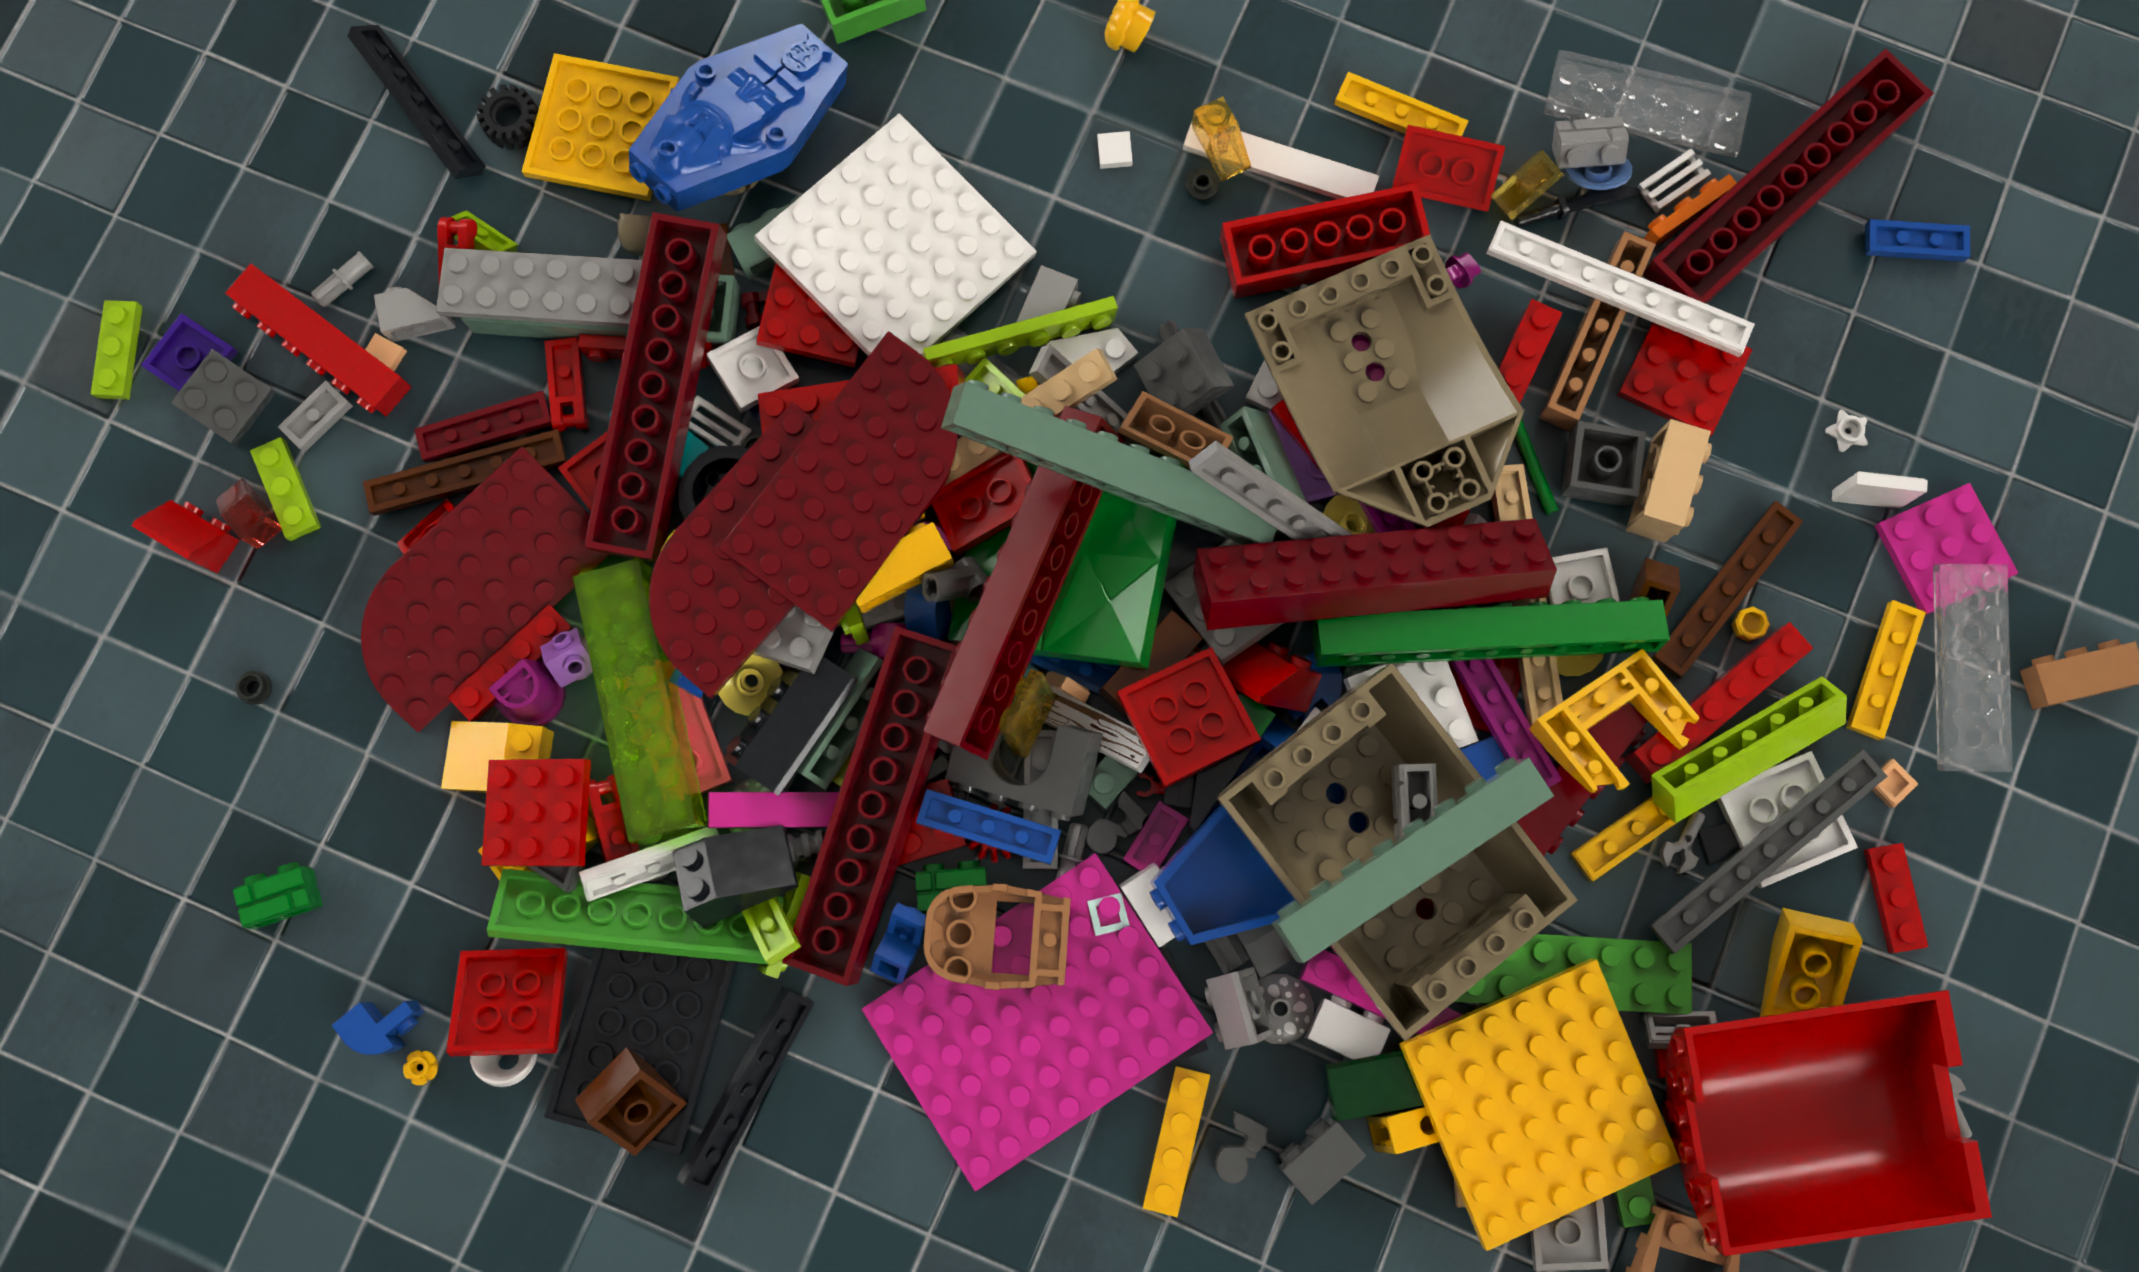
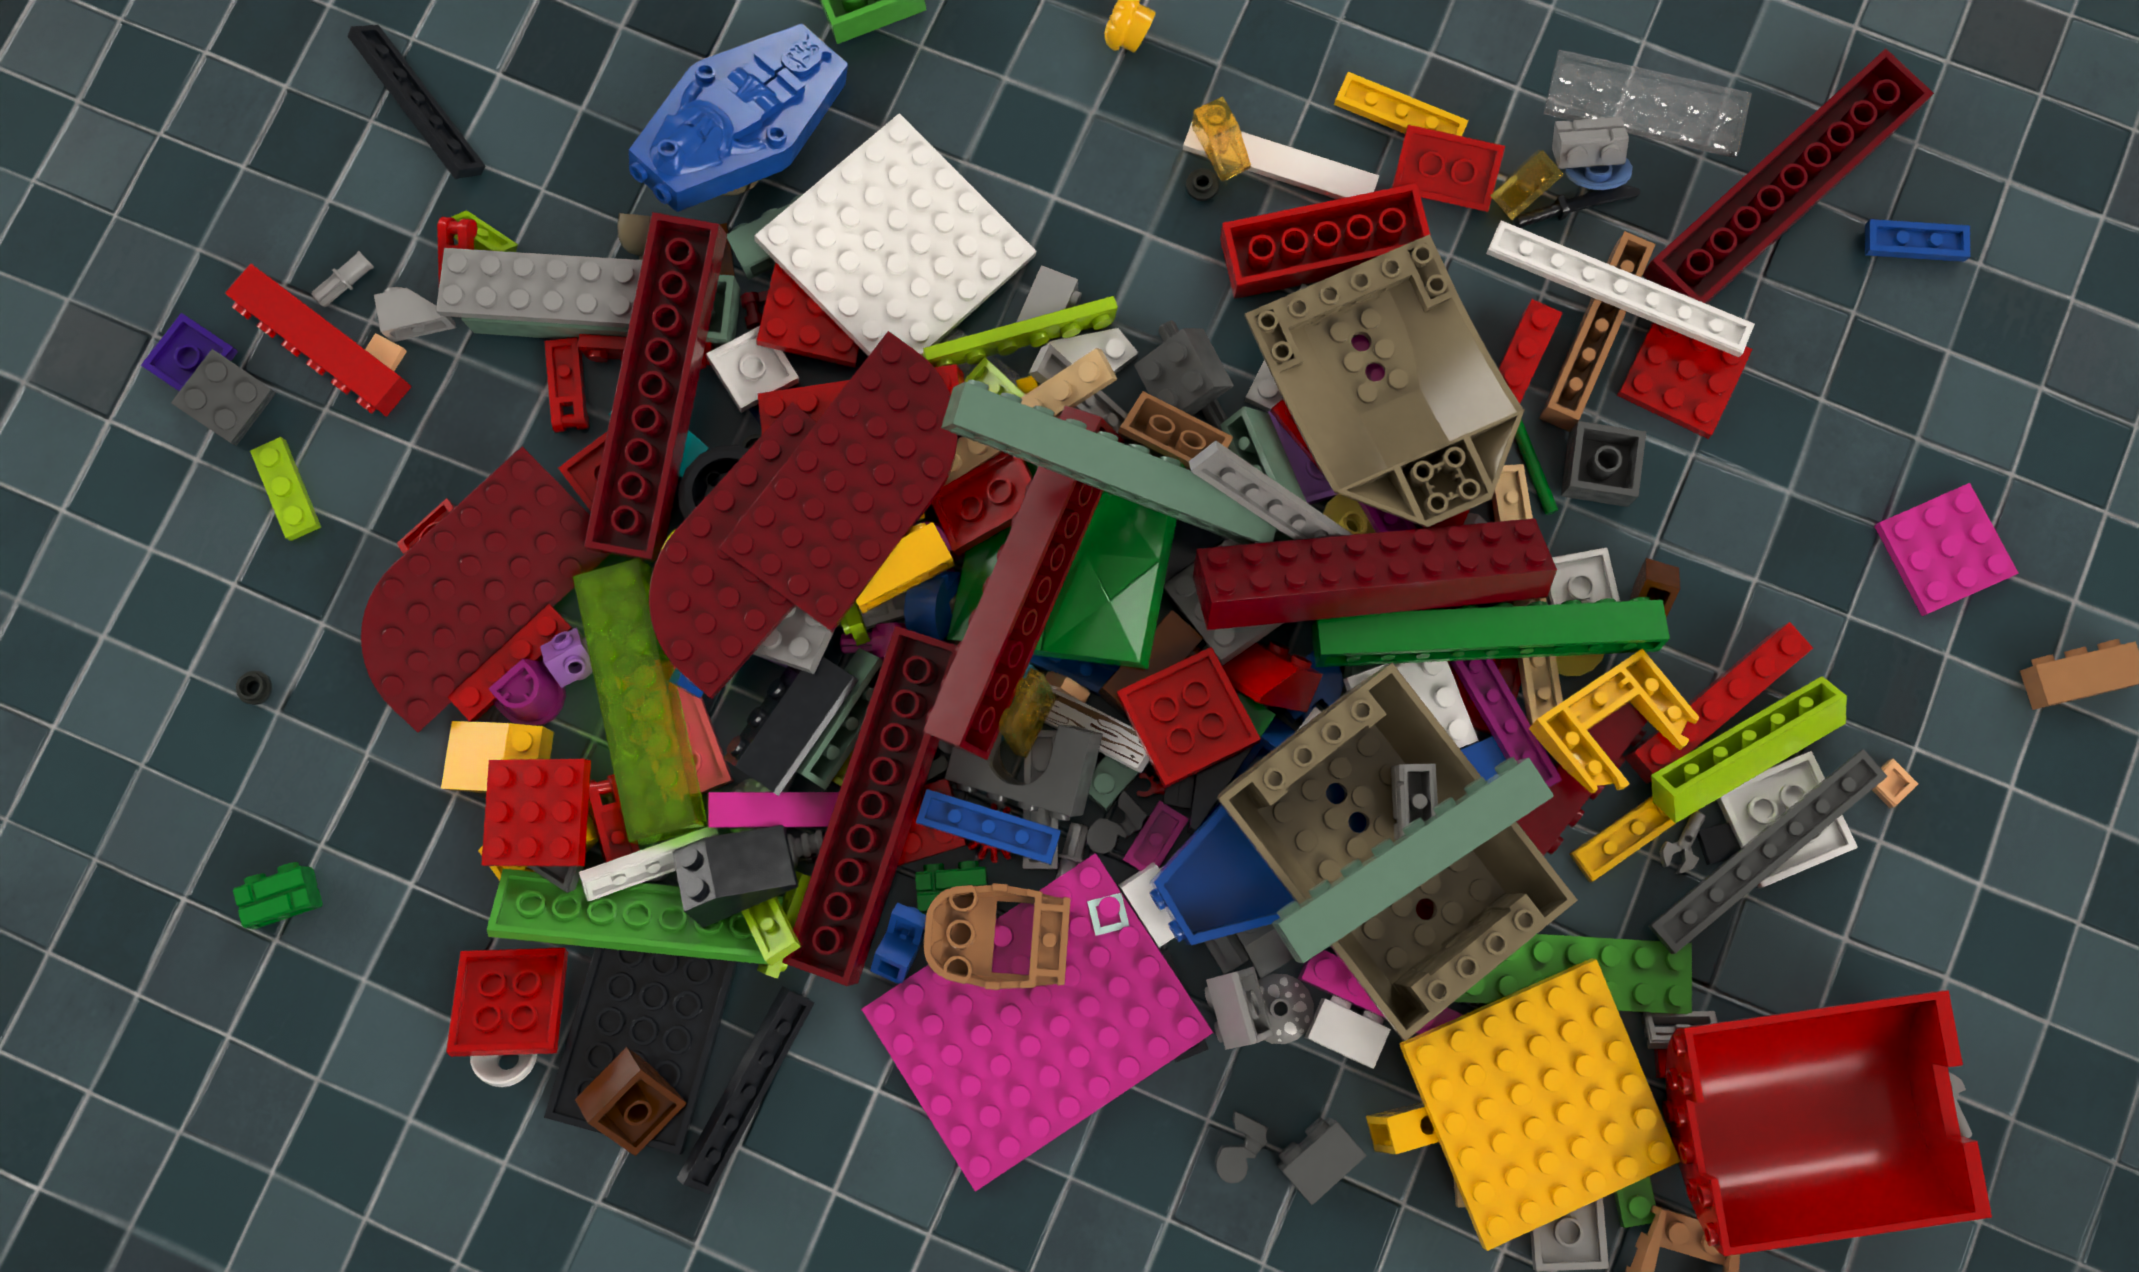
(116, 350): lime plate -> none
(189, 534): red slope -> none
(248, 514): clear red slope -> none
(315, 416): light grey plate -> none
(370, 1033): blue brick -> none
(429, 1070): yellow plate -> none
(456, 473): reddish brown plate -> none
(483, 427): dark red plate -> none
(499, 103): black tyre -> none
(590, 122): yellow plate -> none
(699, 401): white tile -> none
(745, 698): light yellow dish -> none
(961, 580): dark grey piece -> none
(1114, 149): white tile -> none
(1176, 1141): yellow plate -> none
(1371, 1086): dark green slope -> none
(1462, 269): magenta piece -> none
(1669, 481): tan brick -> none
(1688, 210): orange plate -> none
(1694, 165): white tile -> none
(1727, 589): reddish brown plate -> none
(1750, 624): yellow tile -> none
(1809, 962): yellow slope -> none
(1854, 424): white plate -> none
(1879, 490): white tile -> none
(1885, 670): yellow plate -> none
(1896, 898): red plate -> none
(1972, 668): clear plate -> none

